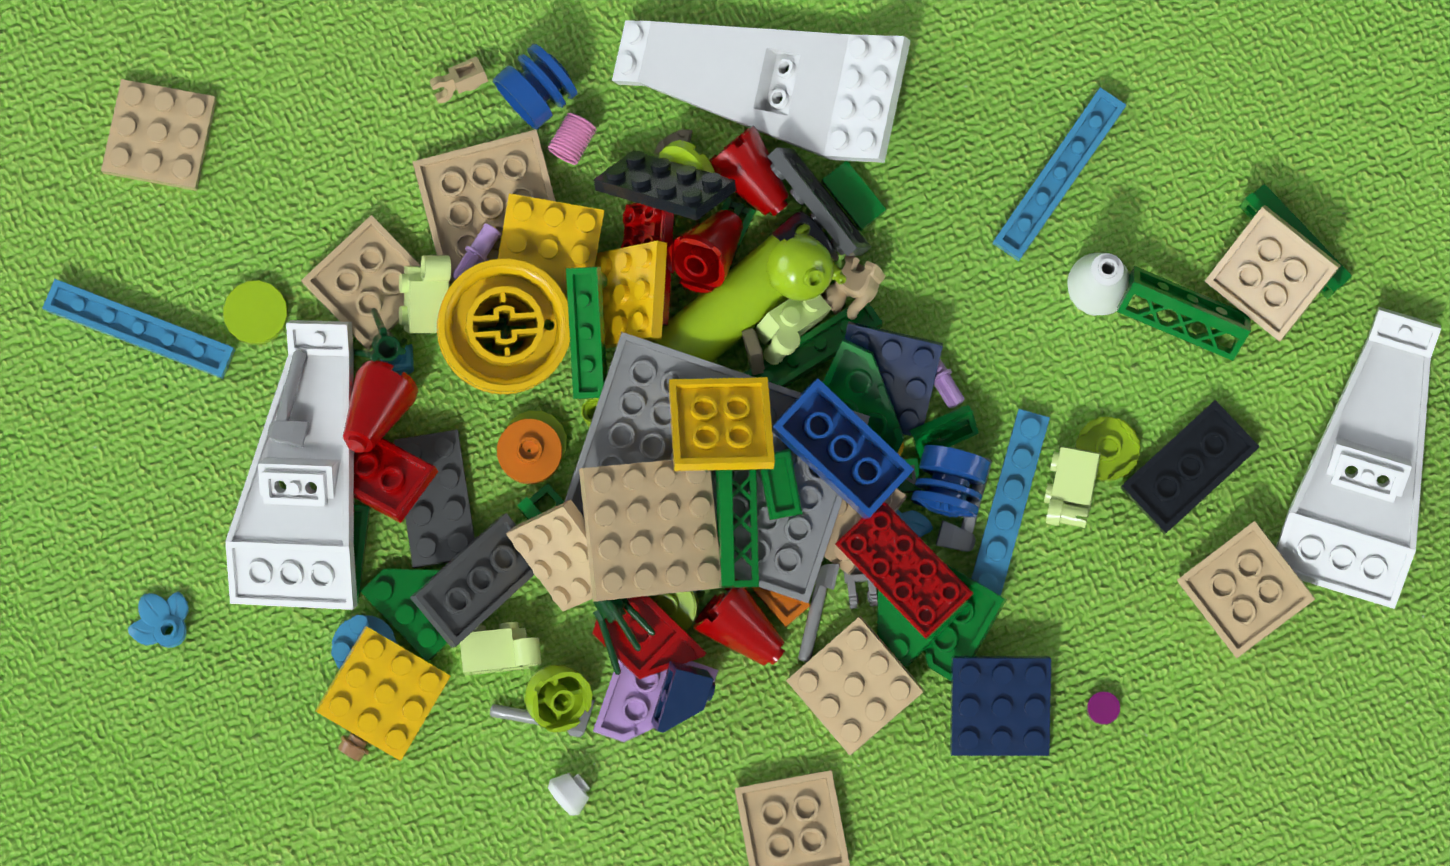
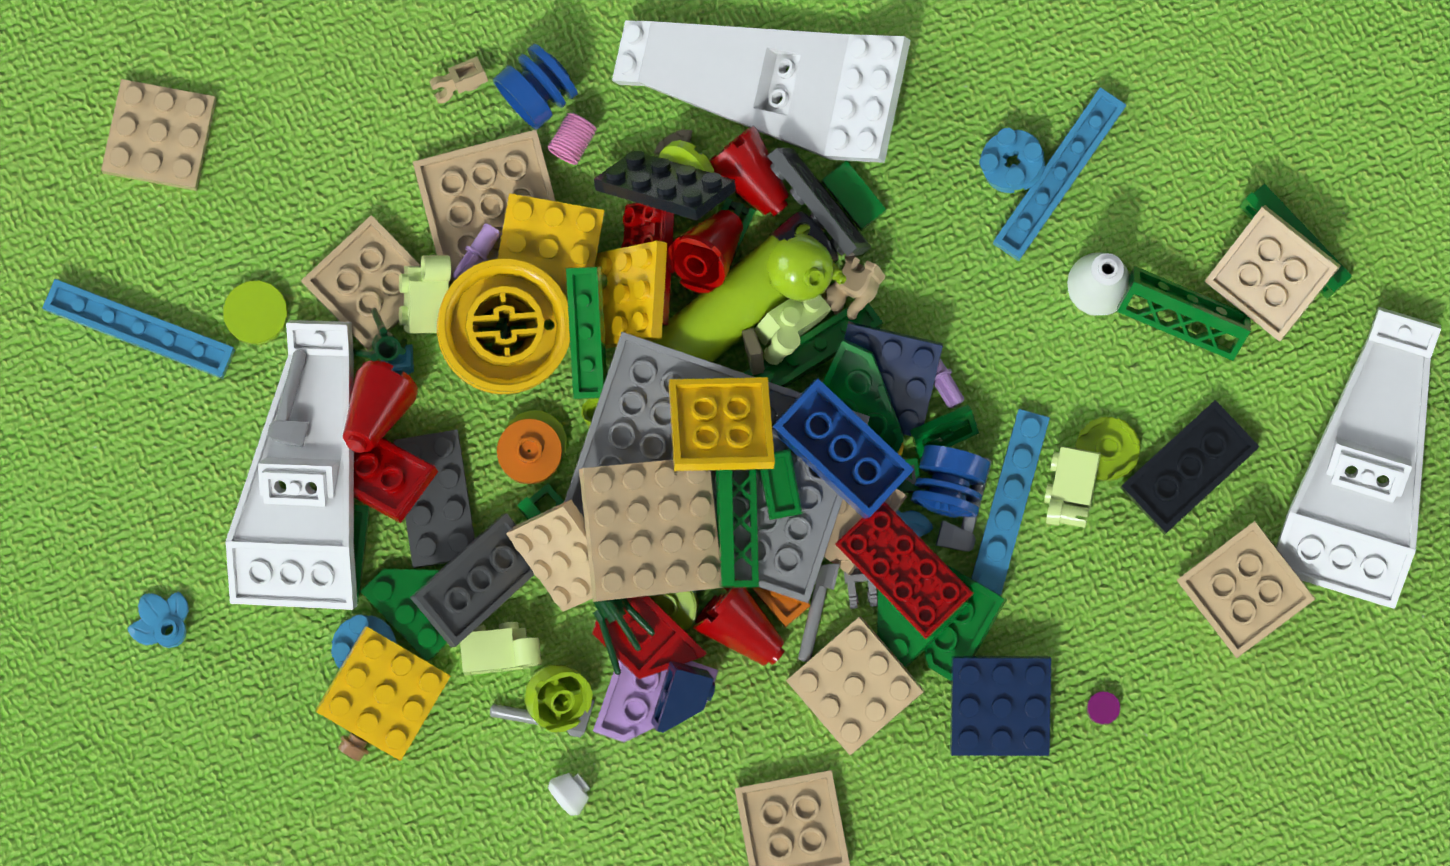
(1006, 144): none -> dark azure plate

